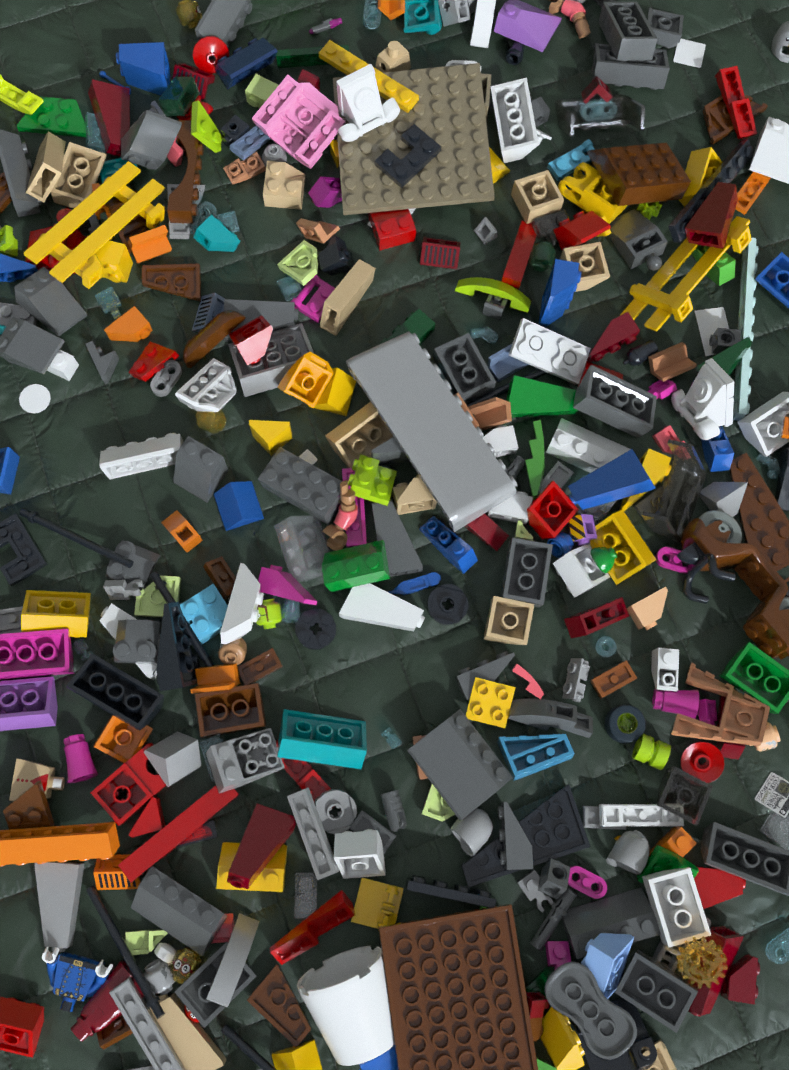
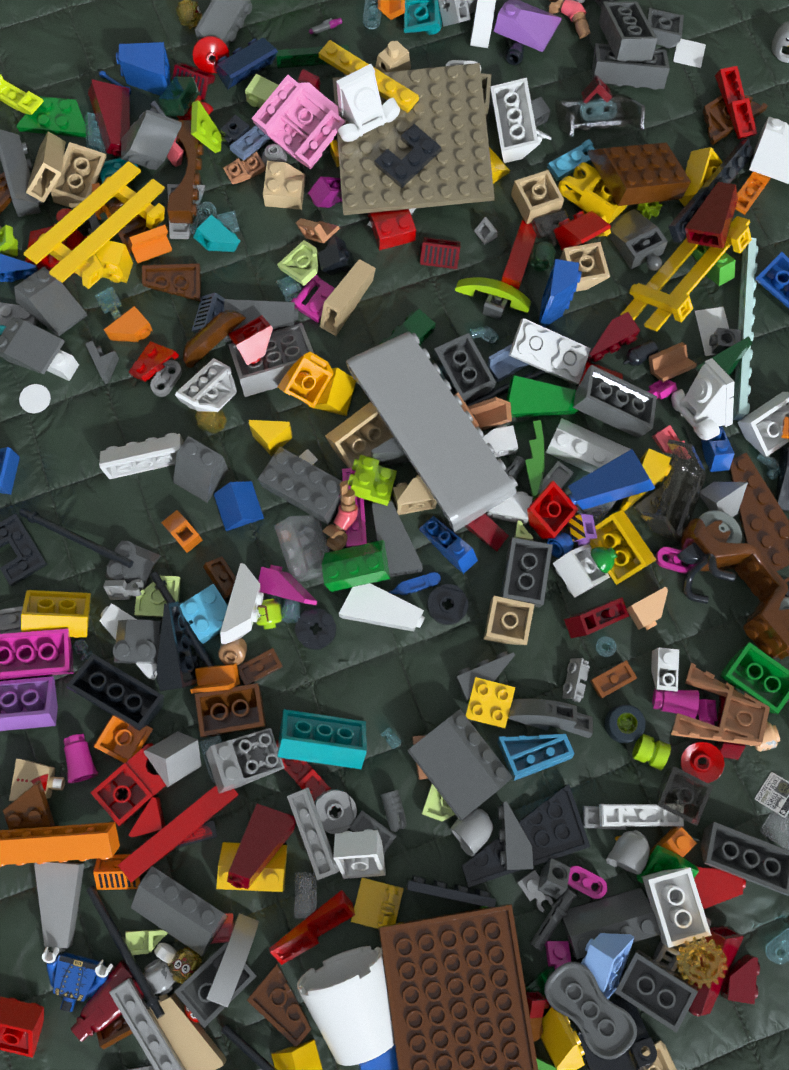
(532, 686): coral slope -> none

